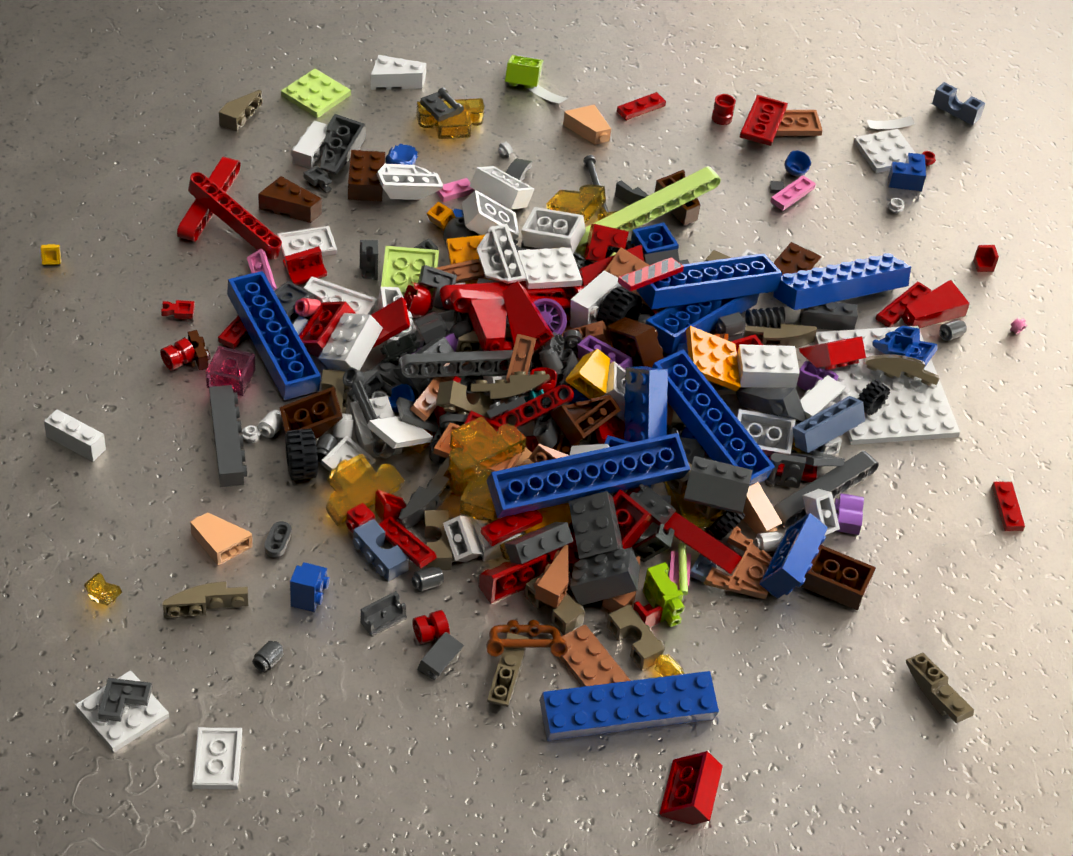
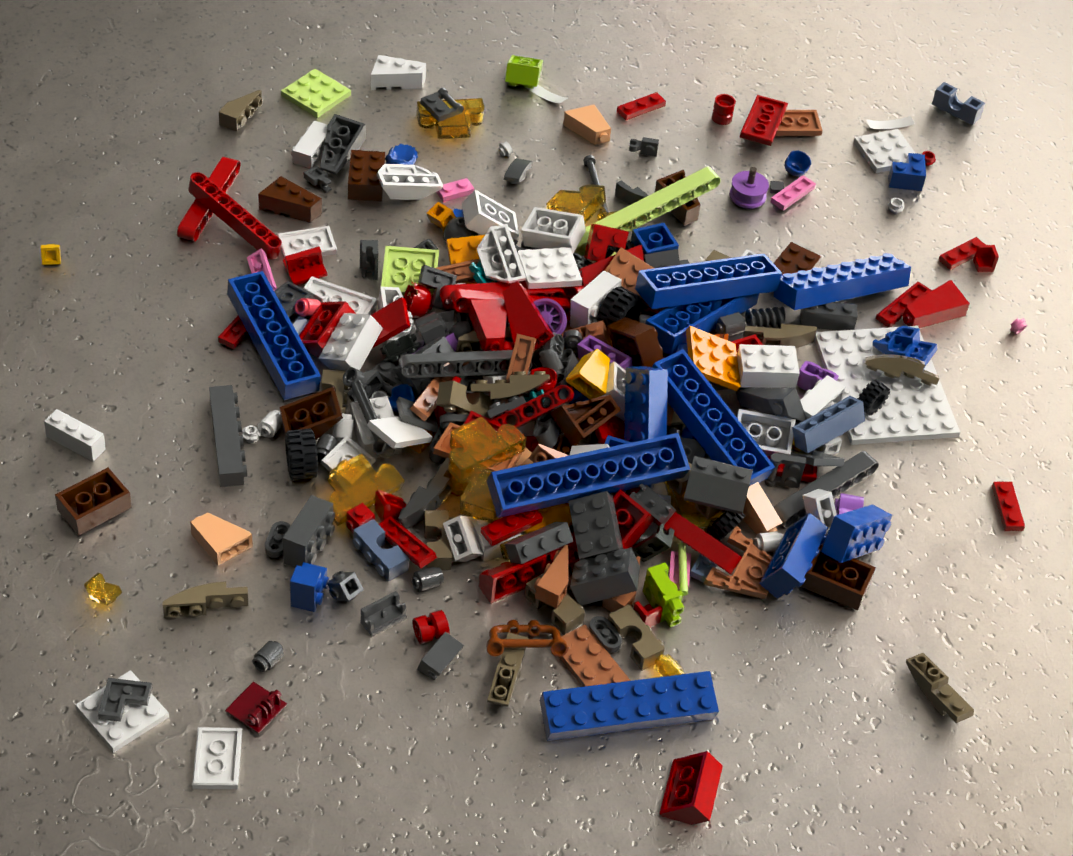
(93, 501): none -> reddish brown brick
(179, 353): red wheel -> none
(180, 310): red plate -> none
(198, 344): reddish brown piece -> none
(231, 368): clear pink brick -> none
(256, 707): none -> dark red hinge
(308, 532): none -> dark grey brick
(344, 586): none -> dark grey brick
(479, 273): none -> teal plate
(501, 187): white brick -> none
(607, 634): none -> dark grey plate
(647, 146): none -> dark grey plate
(650, 274): tile -> none
(749, 189): none -> medium lavender wheel
(835, 353): red slope -> none
(857, 533): none -> blue brick
(952, 330): dark grey brick -> none
(960, 254): none -> red plate

